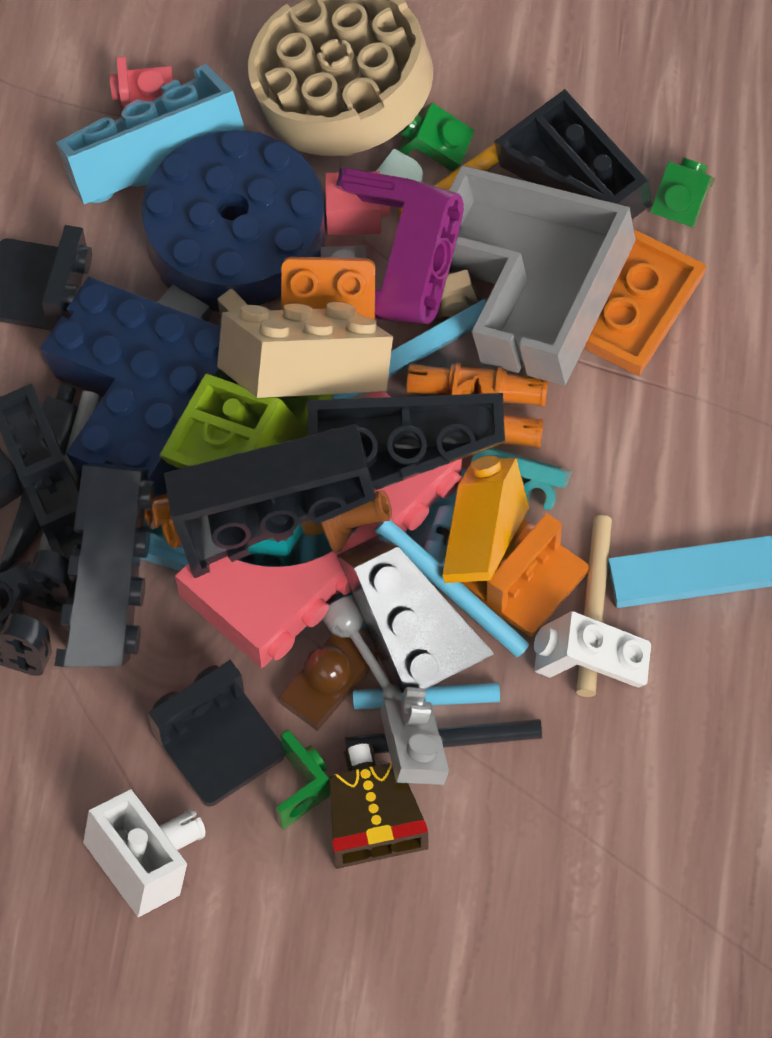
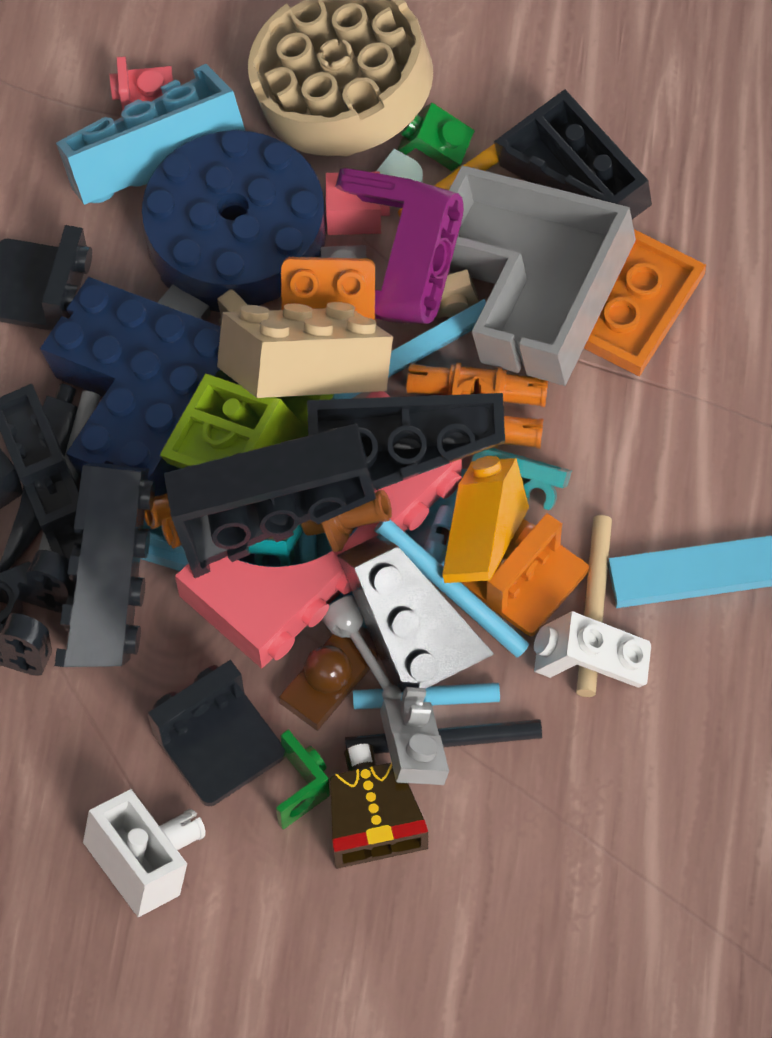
(682, 192): green bracket -> none

